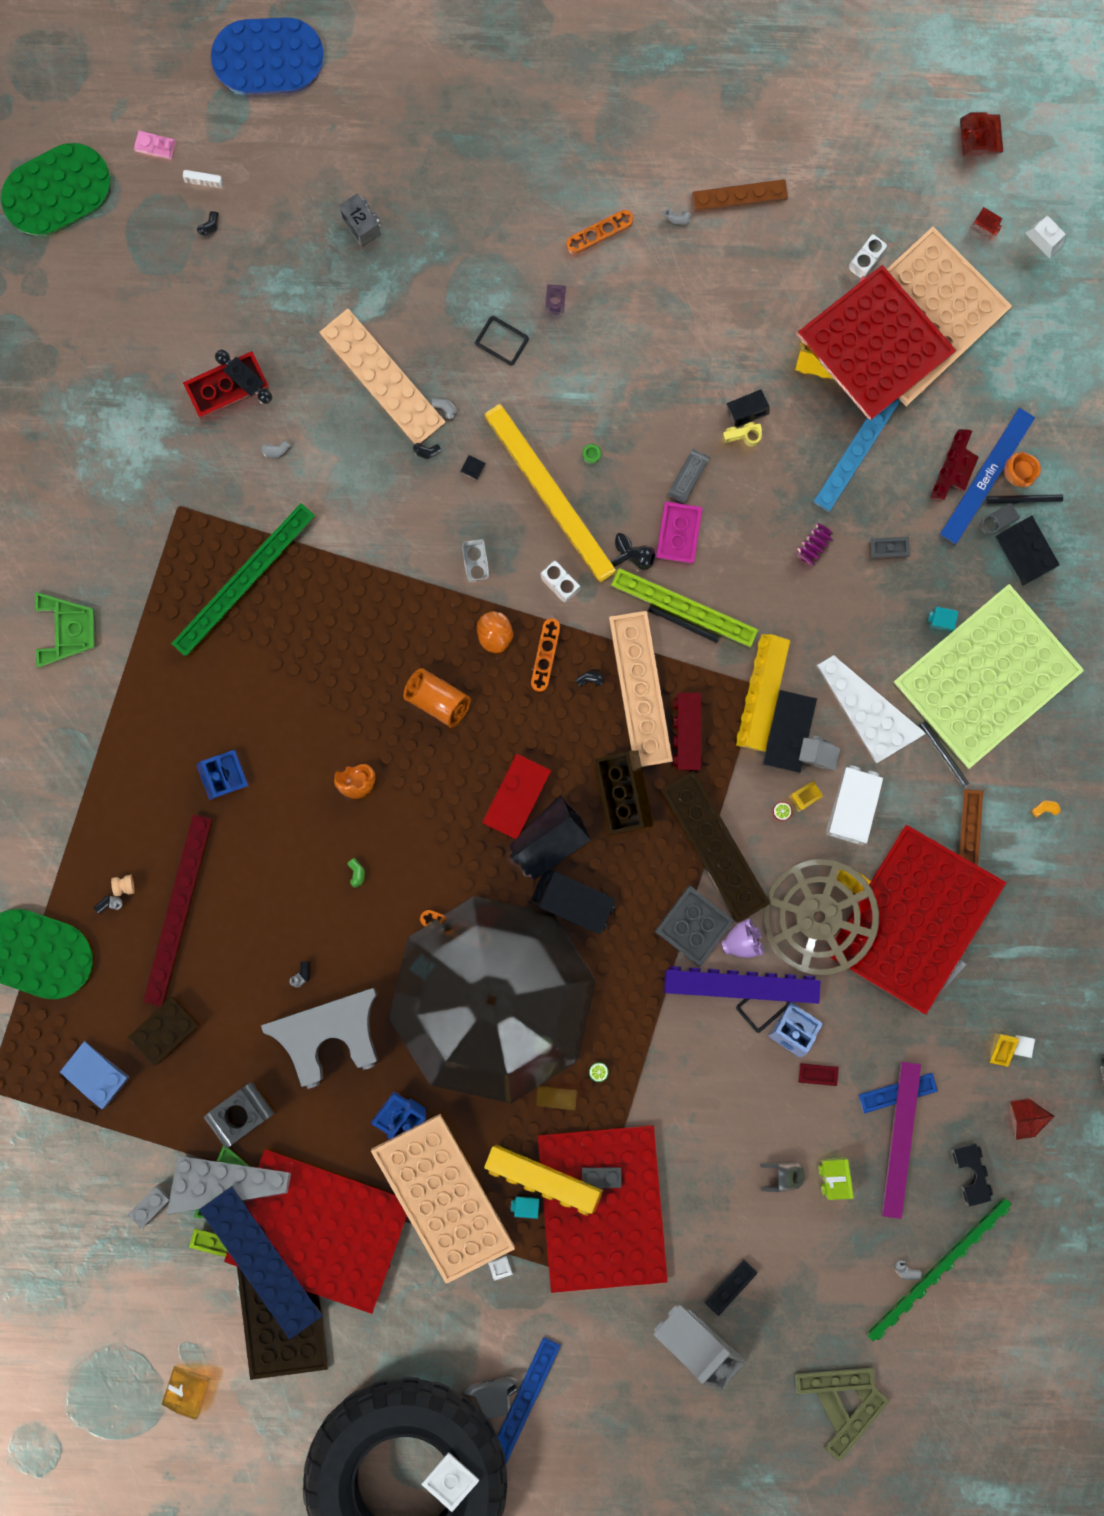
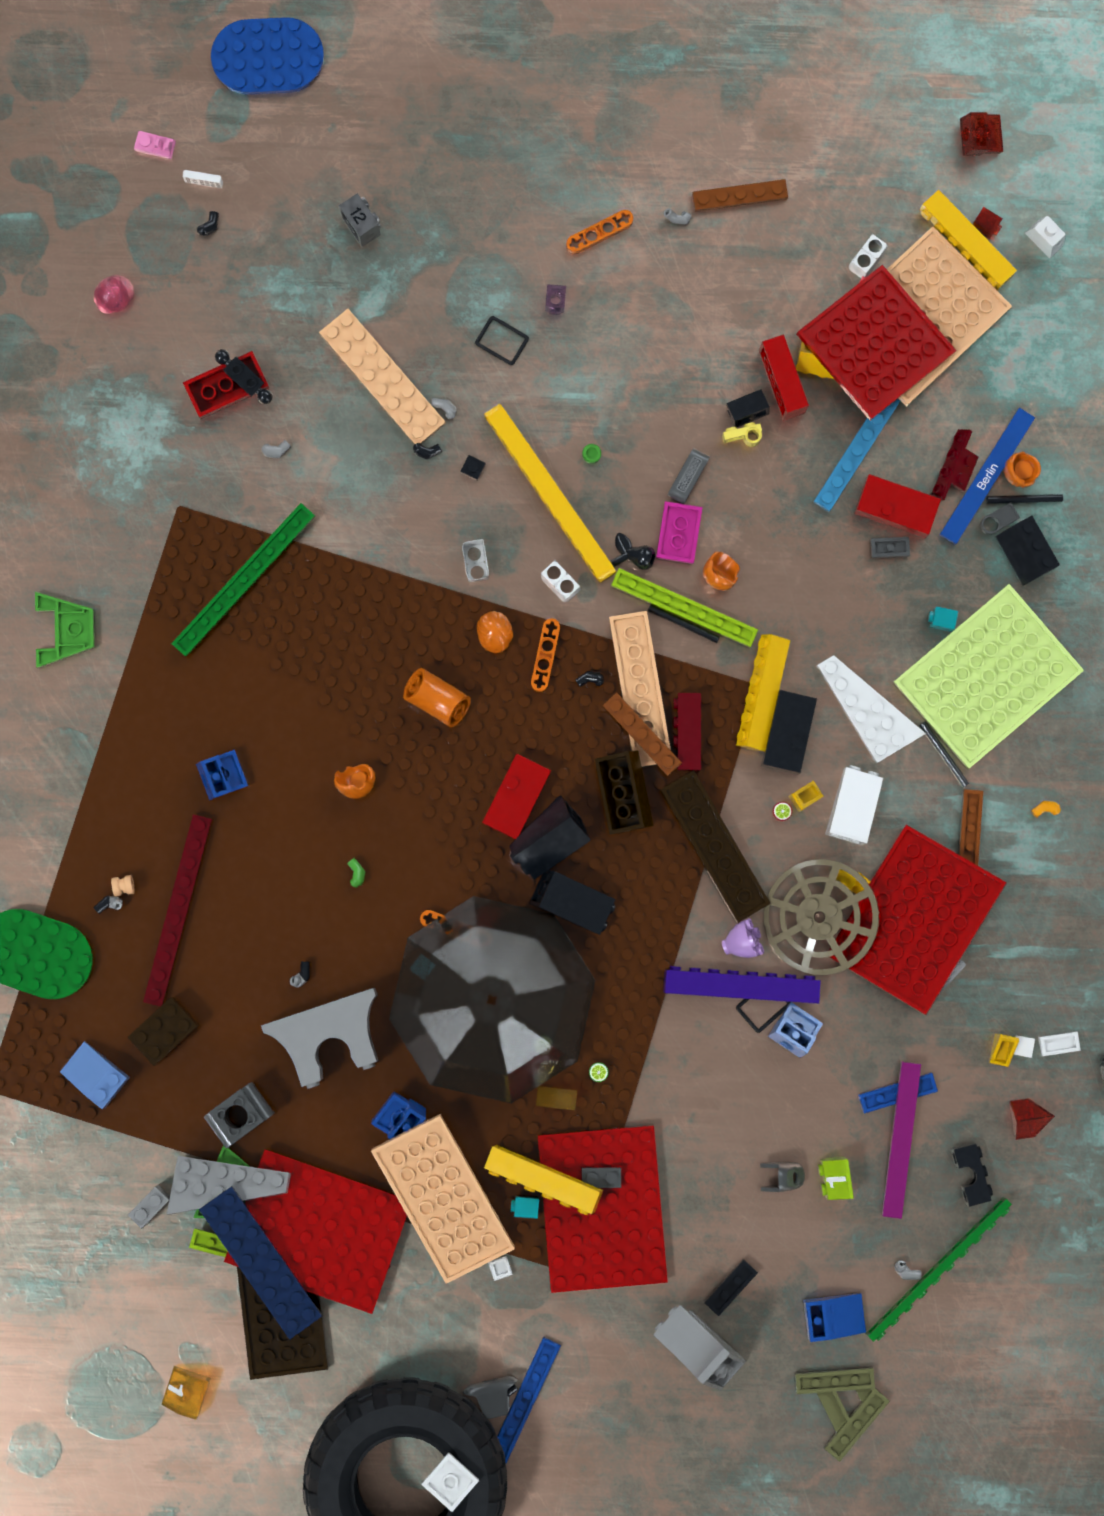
(55, 189): green plate -> none
(113, 294): none -> clear pink piece
(642, 734): none -> dark orange plate
(694, 926): dark grey plate -> none
(721, 571): none -> orange piece
(783, 377): none -> red brick
(814, 544): magenta piece -> none
(818, 1074): dark red tile -> none
(819, 753): light grey brick -> none
(834, 1317): none -> blue slope
(897, 506): none -> red brick
(967, 239): none -> yellow brick
(1059, 1043): none -> white tile

